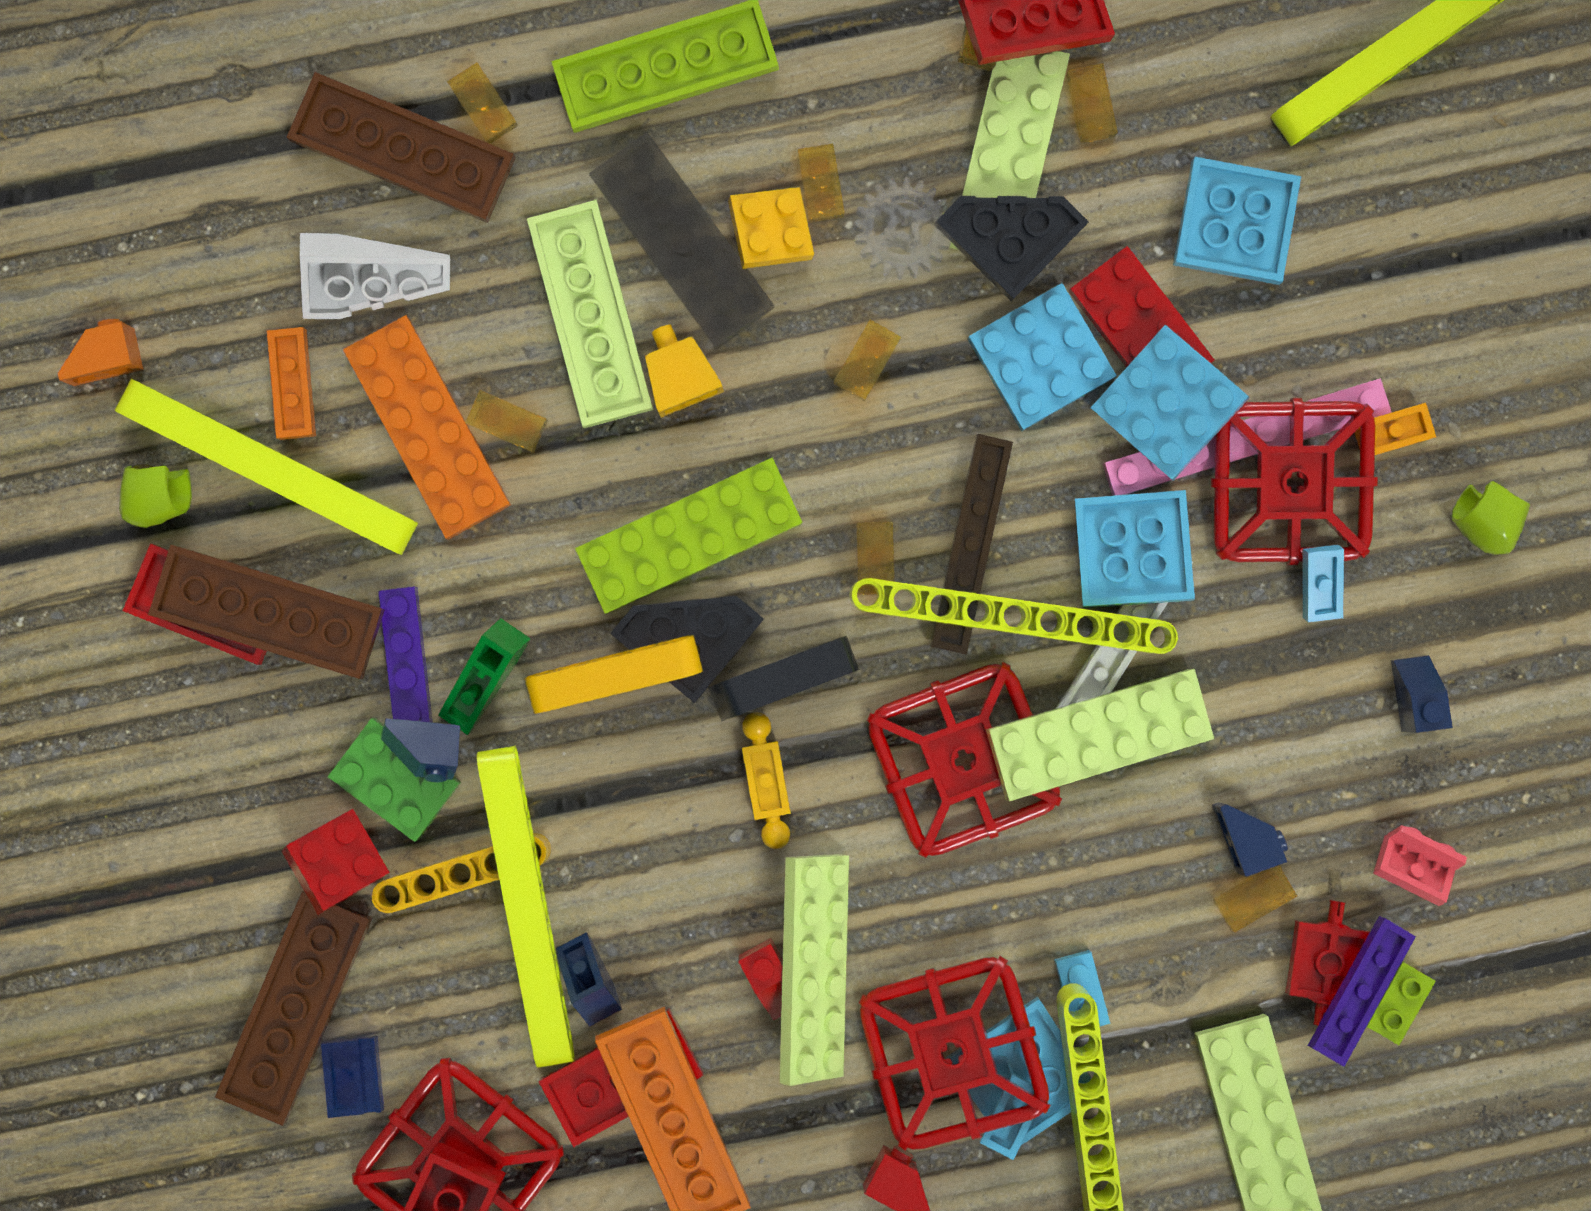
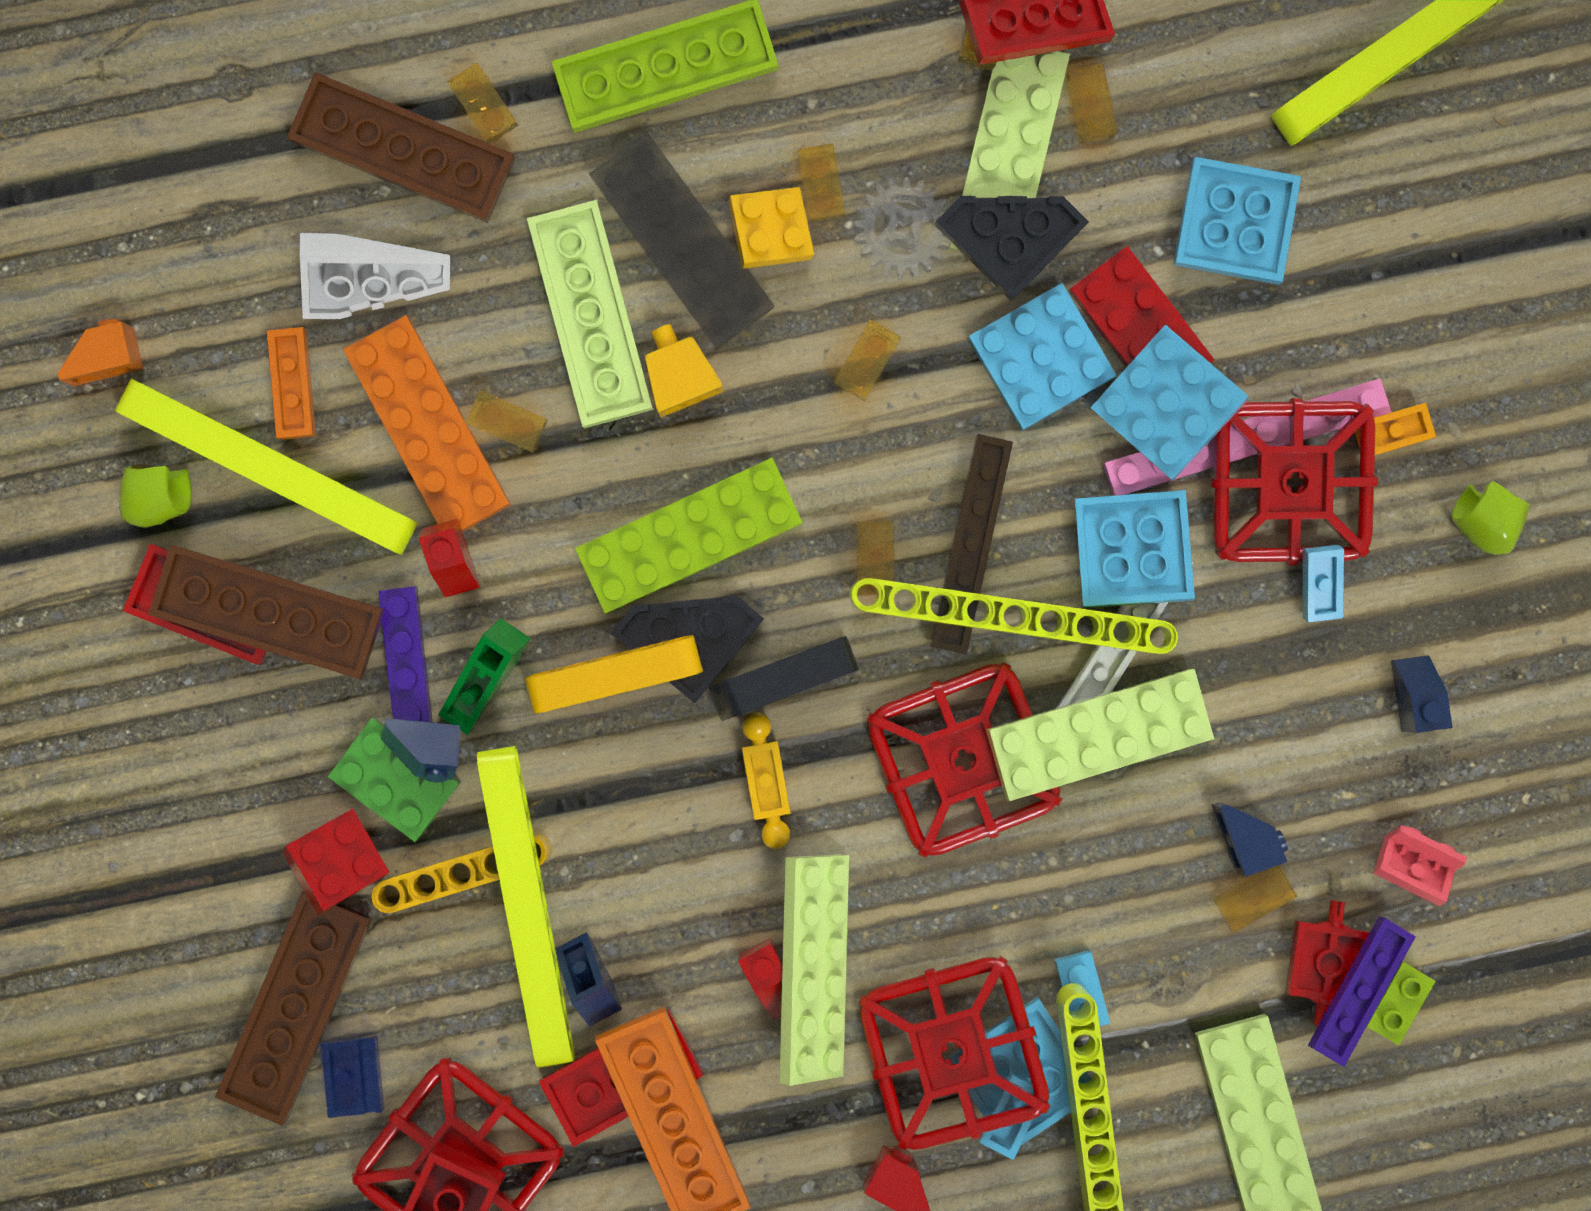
(448, 558): none -> red slope

